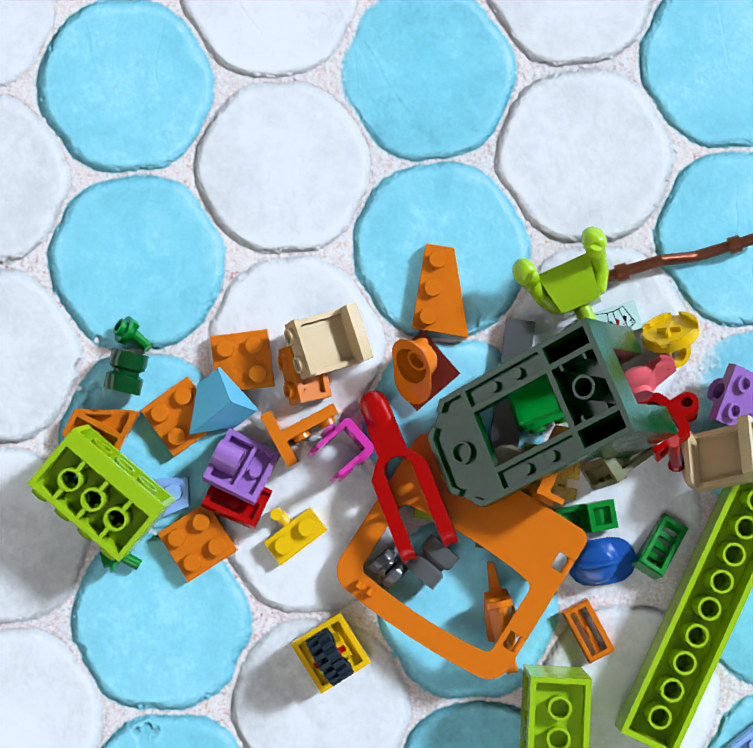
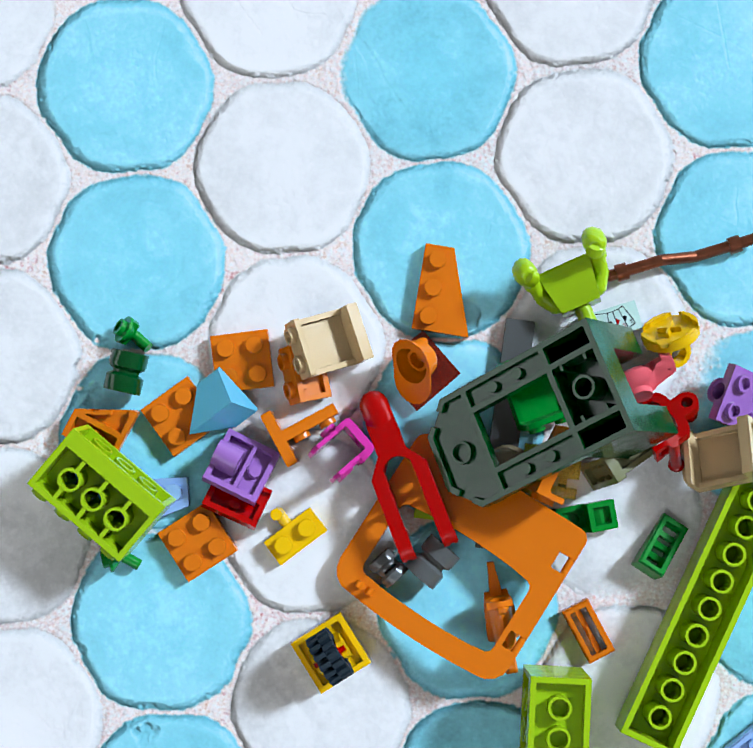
(603, 562): blue piece -> none

